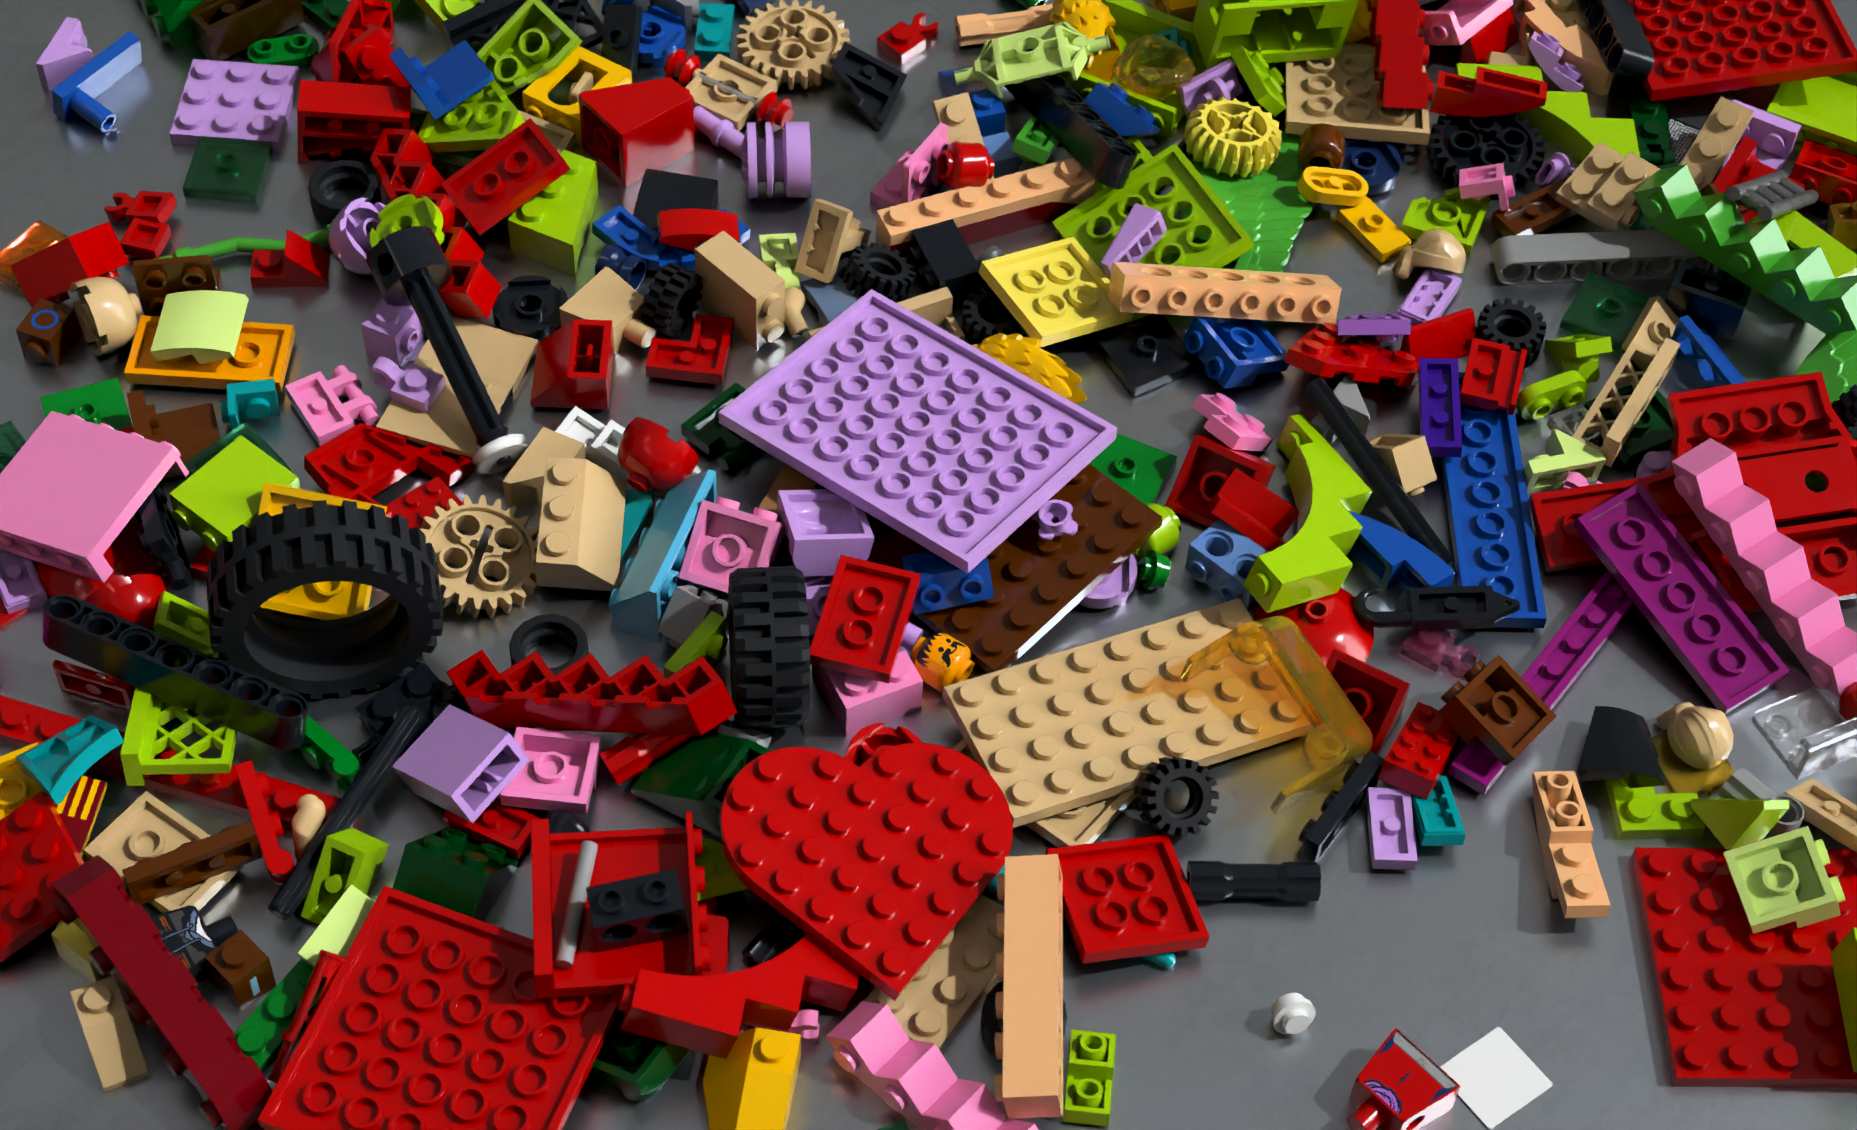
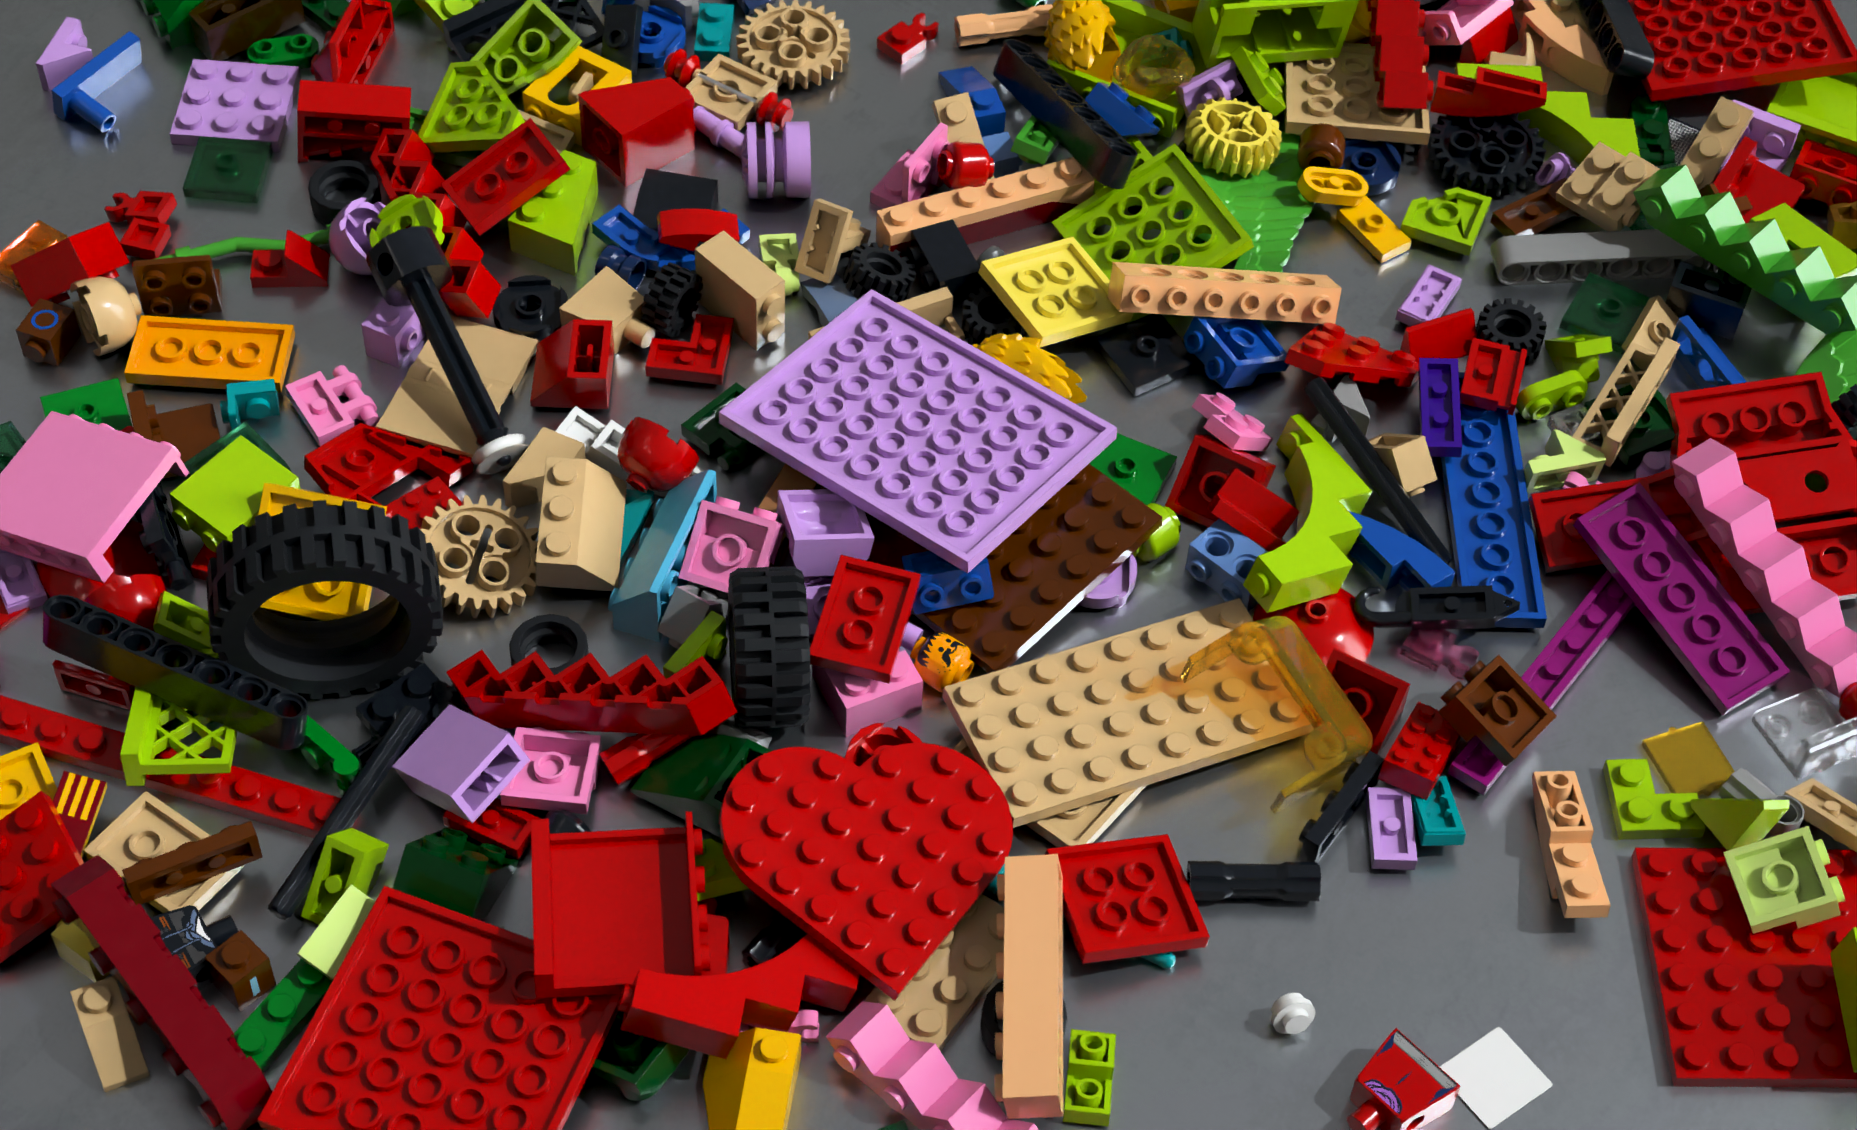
(68, 755): teal plate -> none
(199, 325): yellowish green slope -> none
(266, 824): red plate -> none
(306, 822): tan arm -> none
(325, 967): red pin -> none
(370, 57): red bracket -> none
(412, 386): lavender plate -> none
(446, 79): blue bracket -> none
(576, 905): light grey bar -> none
(637, 910): black brick -> none
(793, 306): tan arm -> none
(867, 83): black wing -> none
(1052, 511): lavender plate -> none
(1055, 50): yellowish green plate -> none
(1135, 237): lavender slope -> none
(1153, 570): green plate -> none
(1199, 796): black tyre -> none
(1382, 326): medium lavender wing -> none
(1433, 250): tan piece -> none
(1487, 180): bright pink bracket -> none
(1547, 54): lavender slope -> none
(1620, 748): black slope -> none
(1698, 734): tan piece -> none
(1772, 195): flat silver bar -> none

